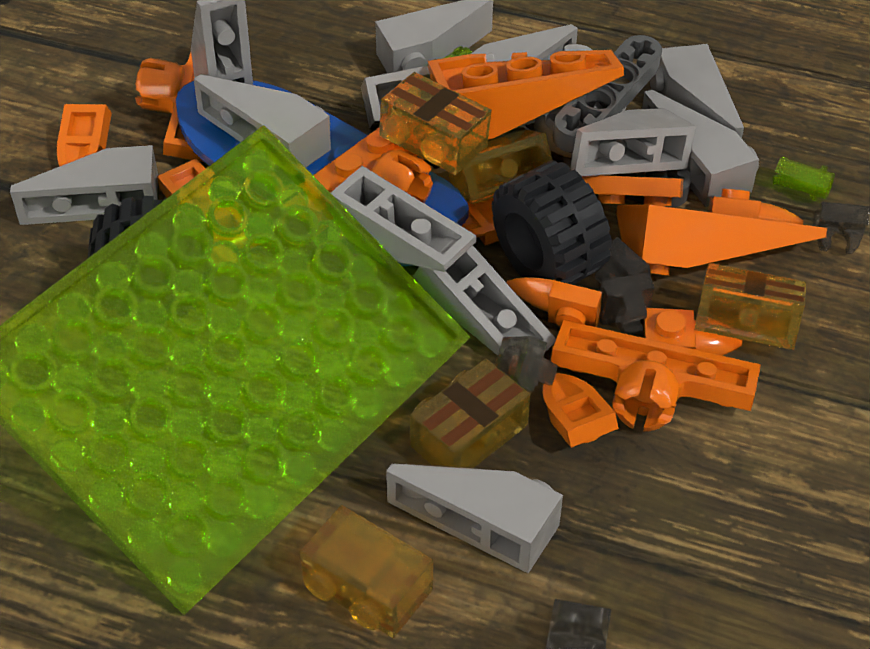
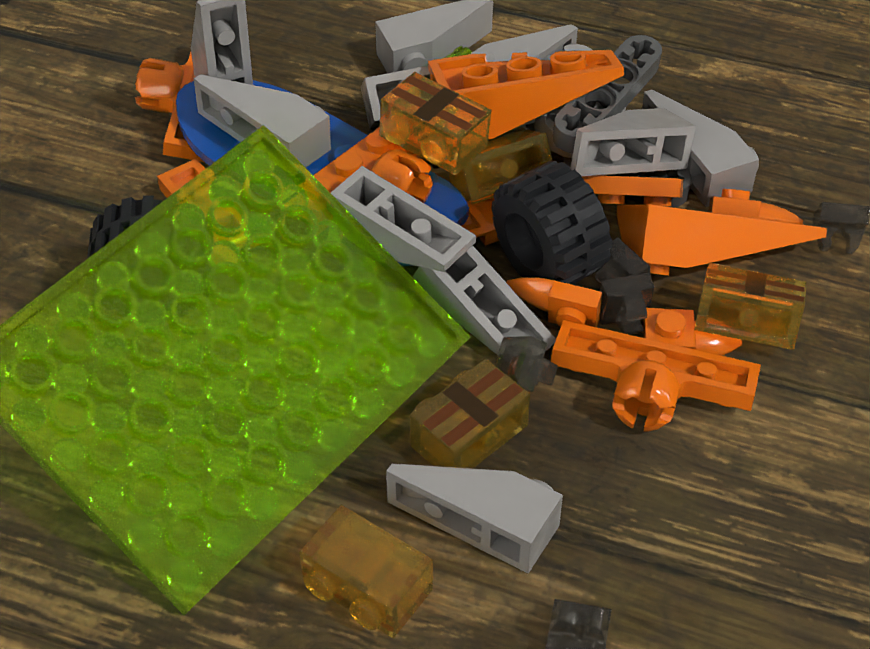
(82, 131): orange plate -> none
(87, 186): light grey slope -> none
(578, 410): orange plate -> none
(694, 80): light grey slope -> none
(804, 178): clear neon green pin -> none

